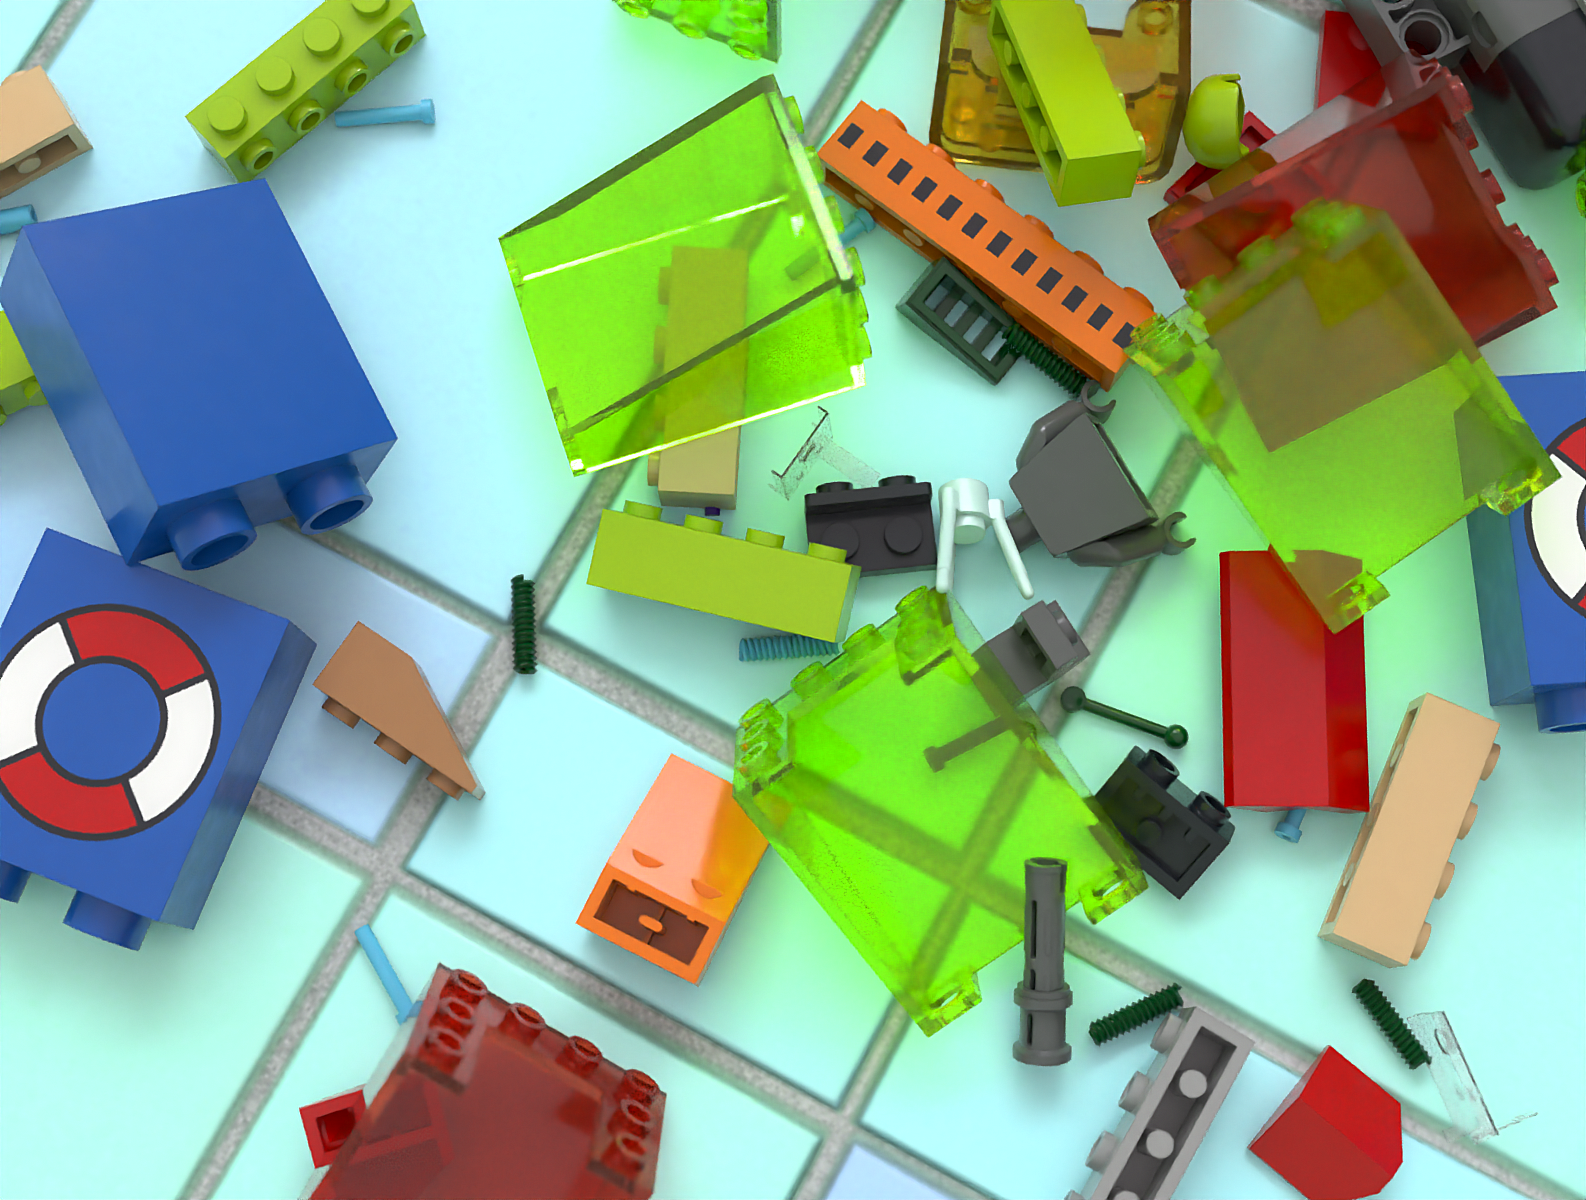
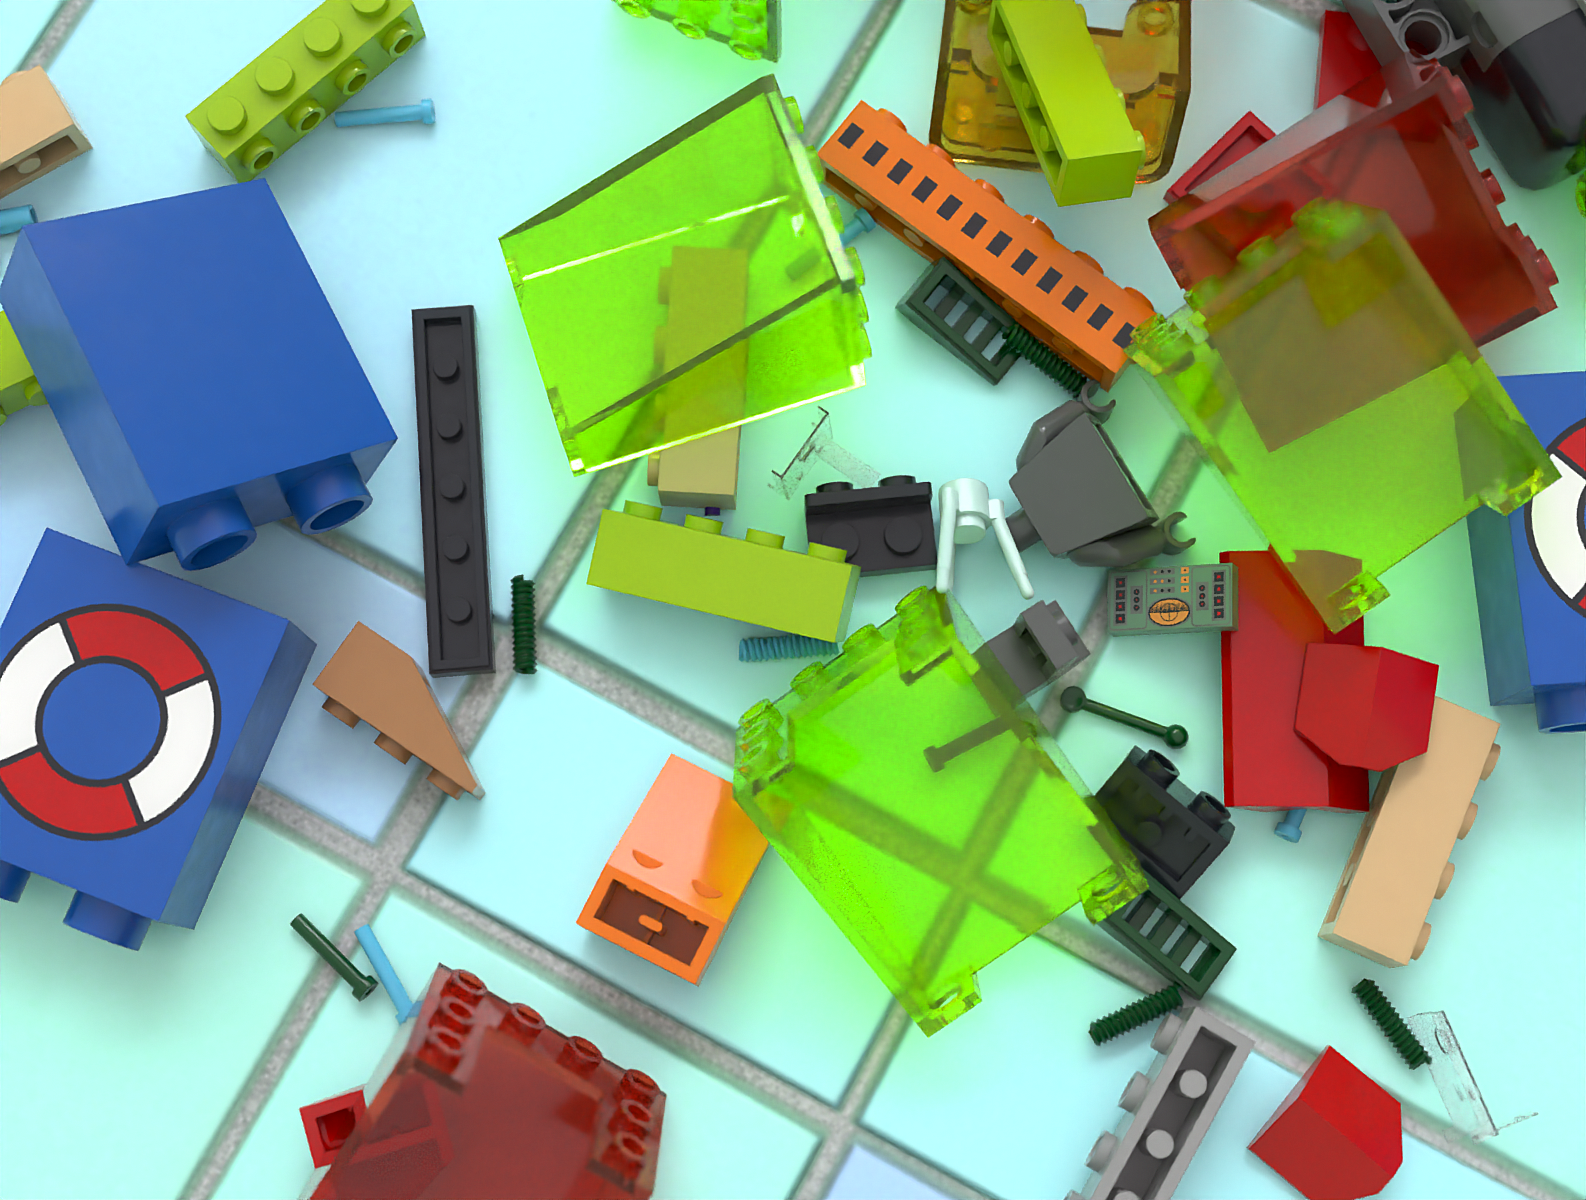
(362, 985): none -> dark green piece
(453, 492): none -> black tile
(1042, 991): dark grey pin -> none
(1148, 948): none -> dark green slope
(1172, 600): none -> tile
(1215, 121): lime hair -> none
(1365, 704): none -> red slope

